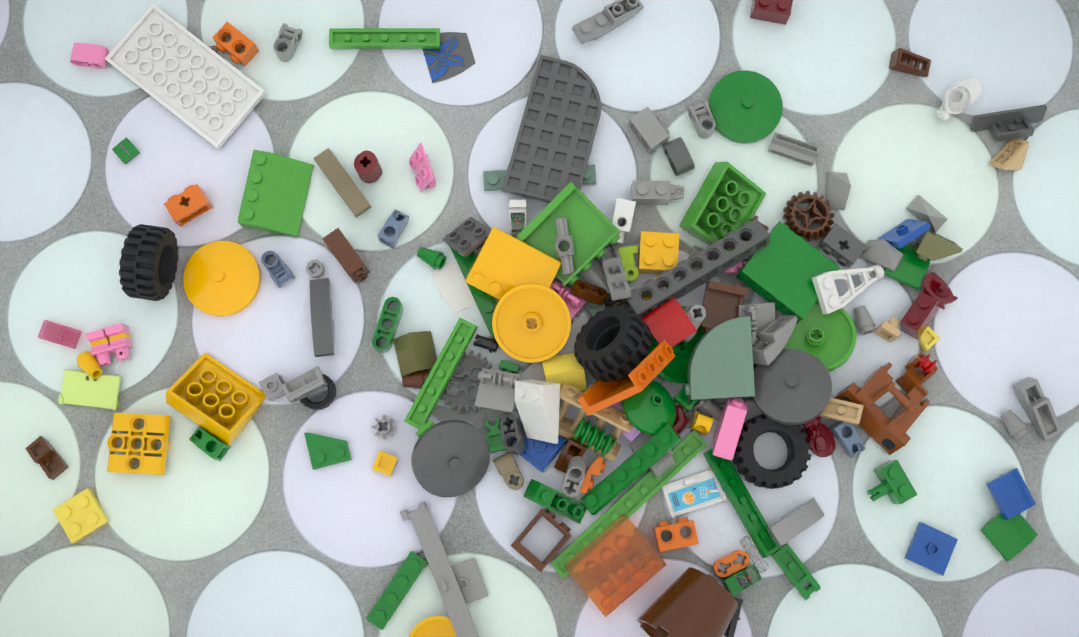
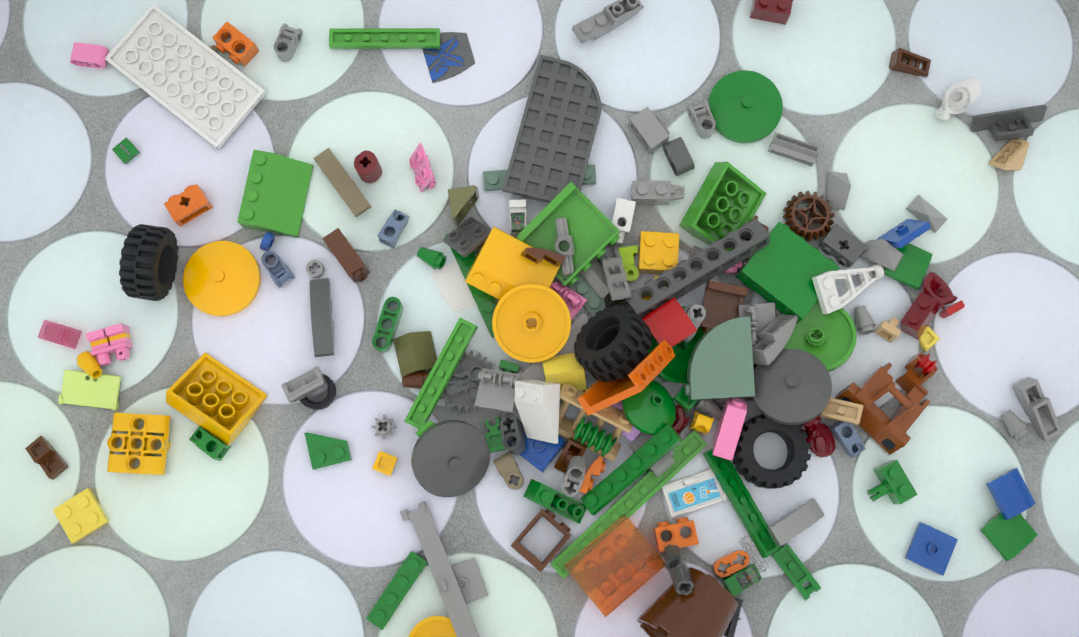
(267, 241): none -> blue tile
(272, 387): light grey brick -> none
(462, 201): none -> olive slope
(487, 343): black pin -> none
(537, 254): none -> reddish brown slope
(589, 292): reddish brown beam -> none
(678, 570): none -> dark grey piece
(935, 246): olive slope -> none
(952, 309): none -> red tile

